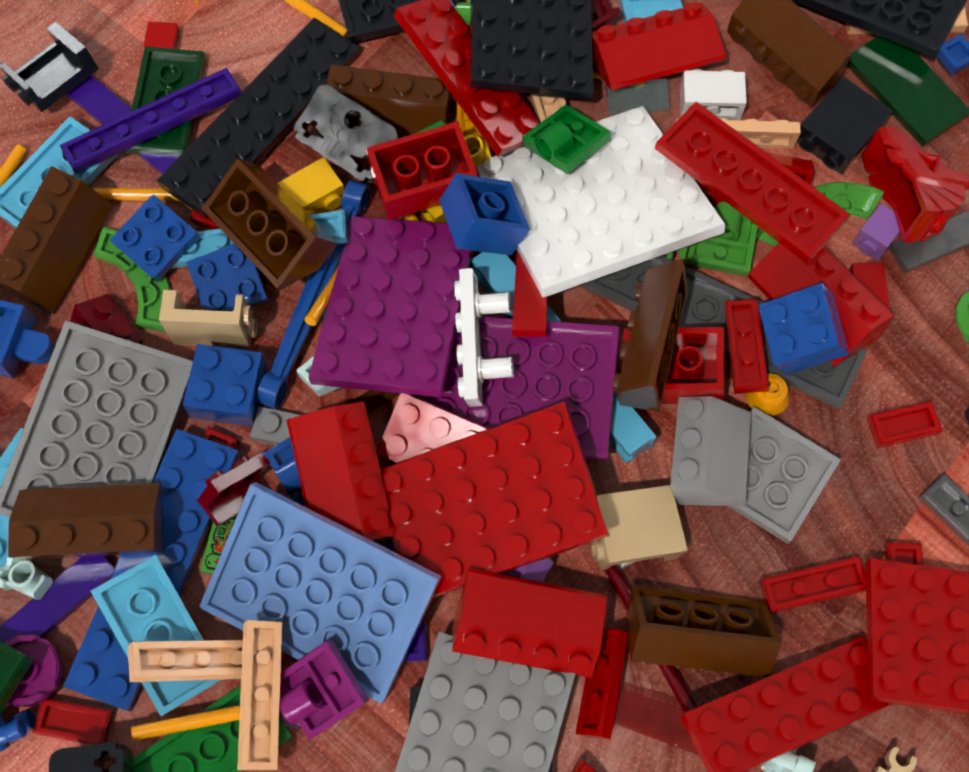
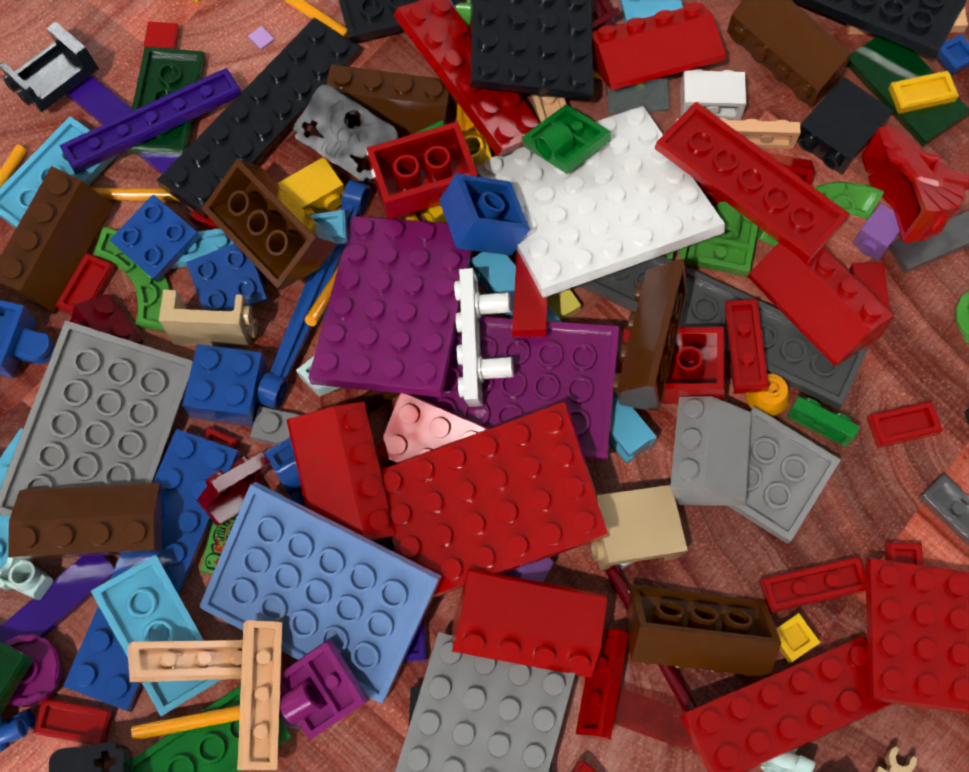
(86, 283): none -> red tile
(261, 38): none -> lavender window
(564, 304): none -> light yellow tile
(796, 638): none -> yellow plate
(804, 329): blue brick -> none
(829, 425): none -> green plate
(923, 92): none -> yellow tile

